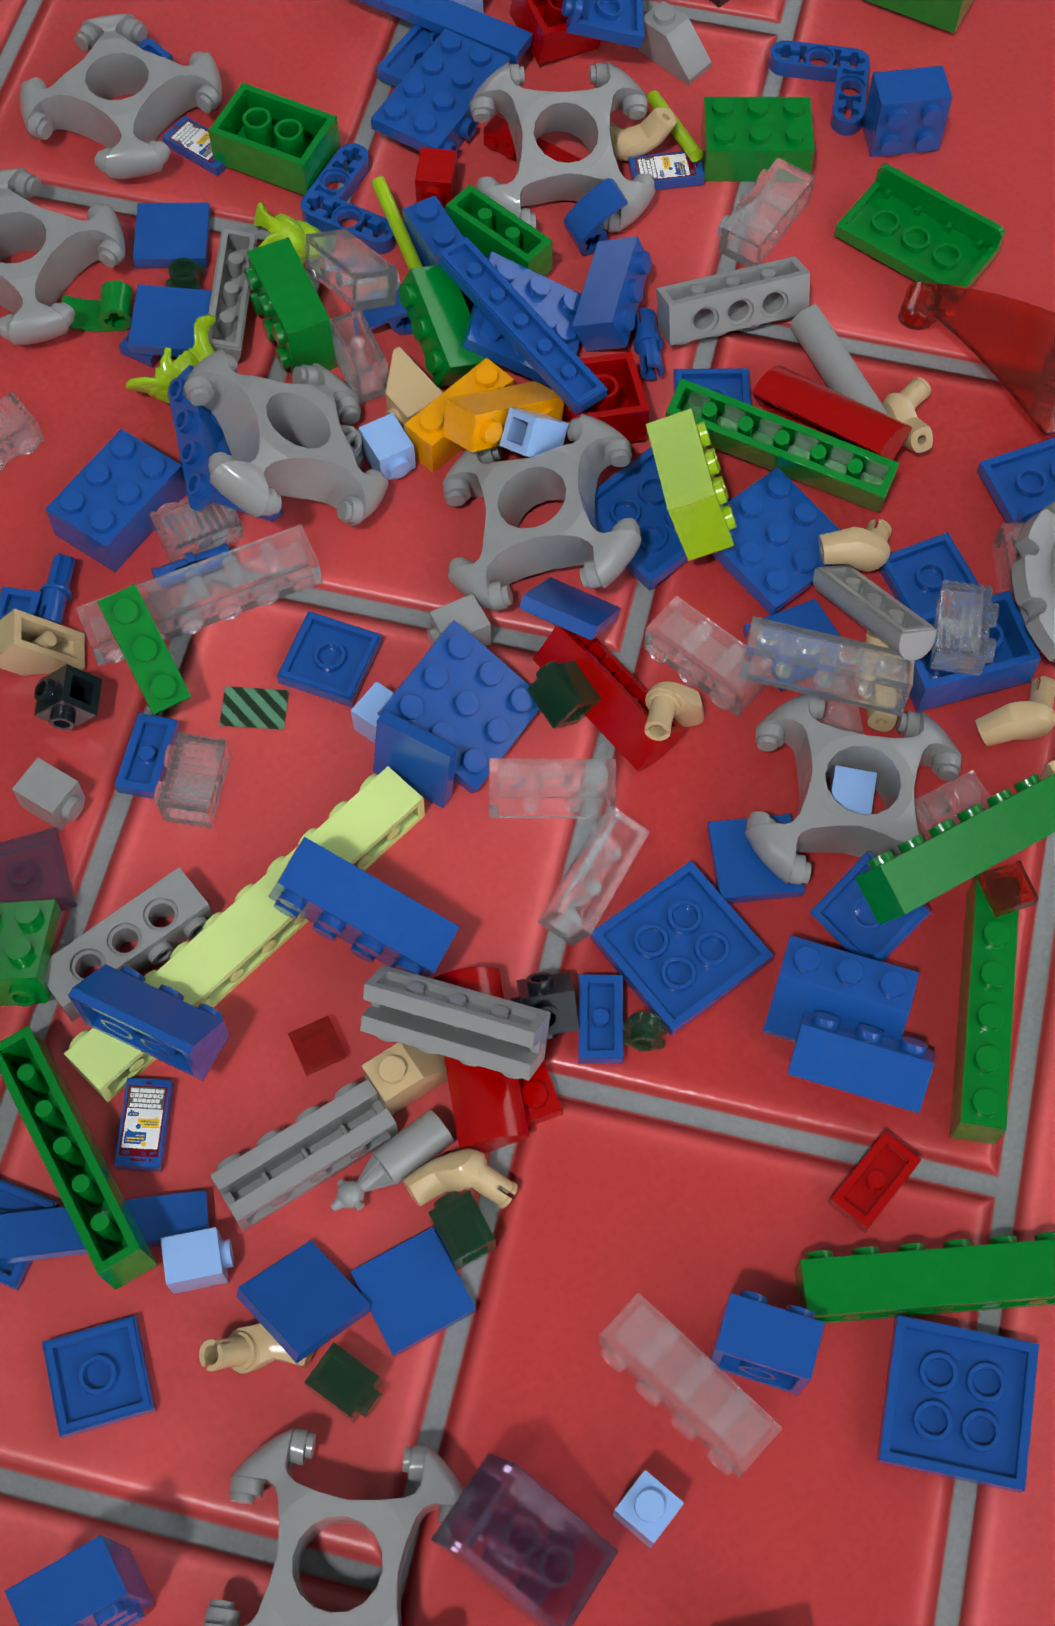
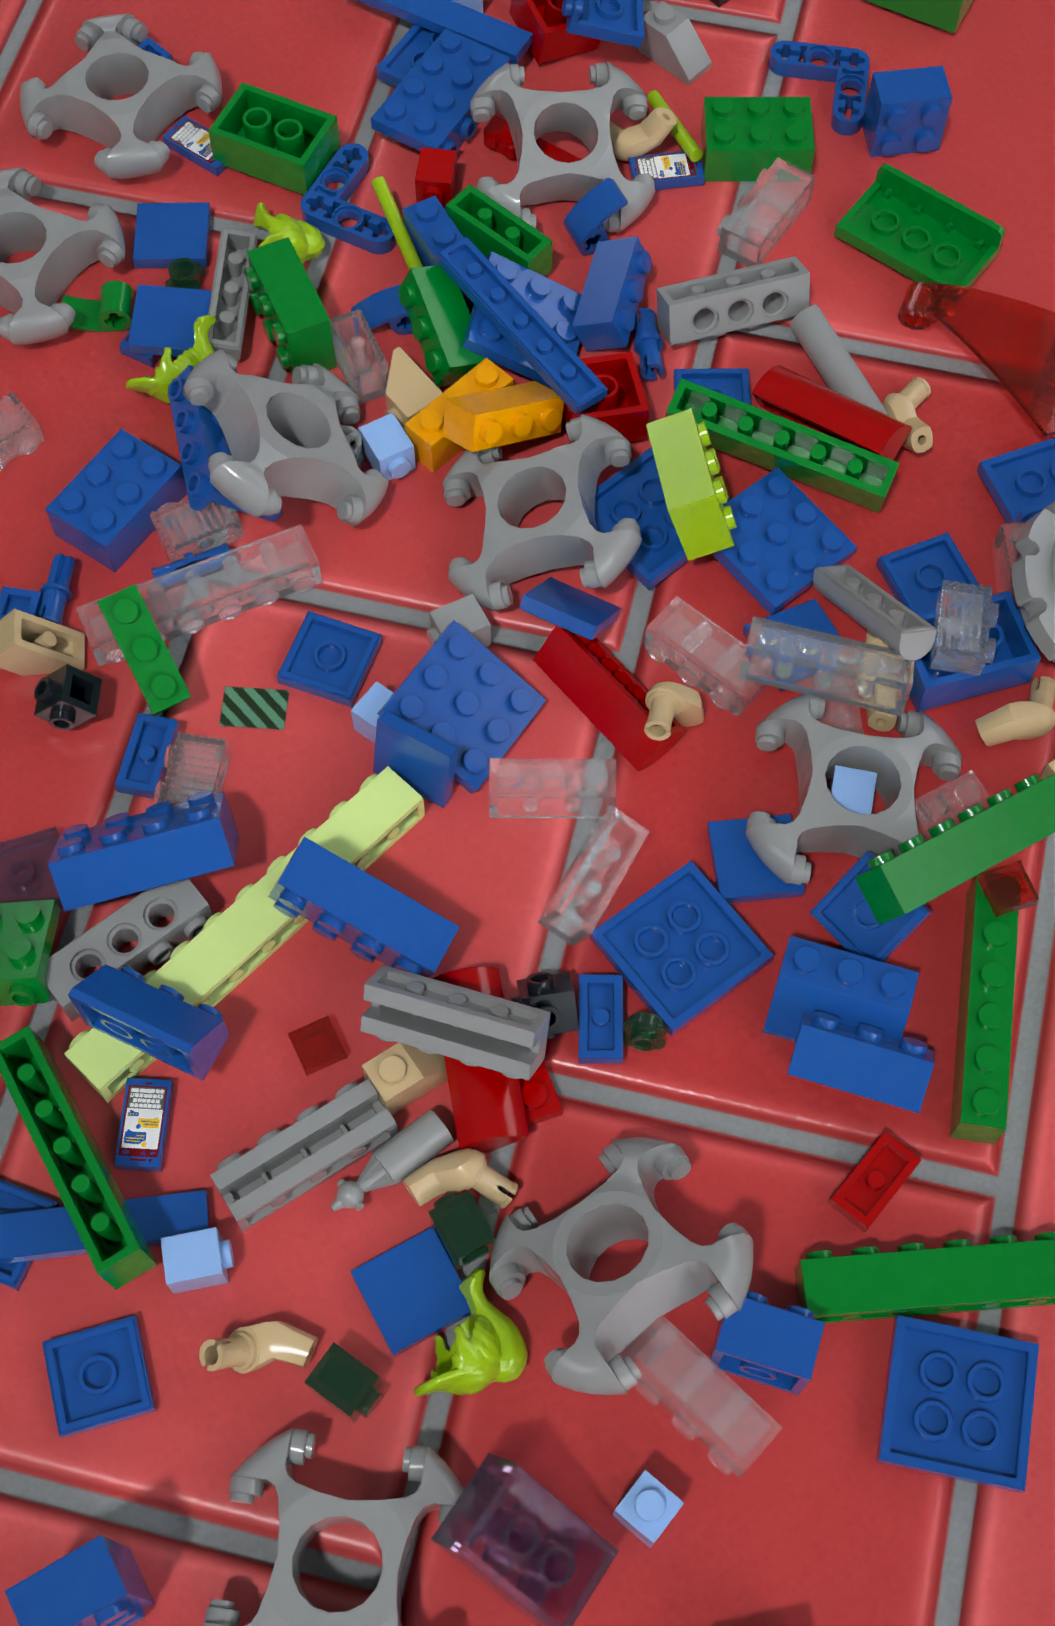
(49, 794): light grey brick -> none
(144, 849): none -> blue brick
(303, 1301): blue tile -> none
(351, 269): clear brick -> none
(484, 1348): none -> lime piece
(532, 432): light blue brick -> none
(563, 693): clear green brick -> none
(620, 1310): none -> light grey piece
(857, 546): tan arm -> none

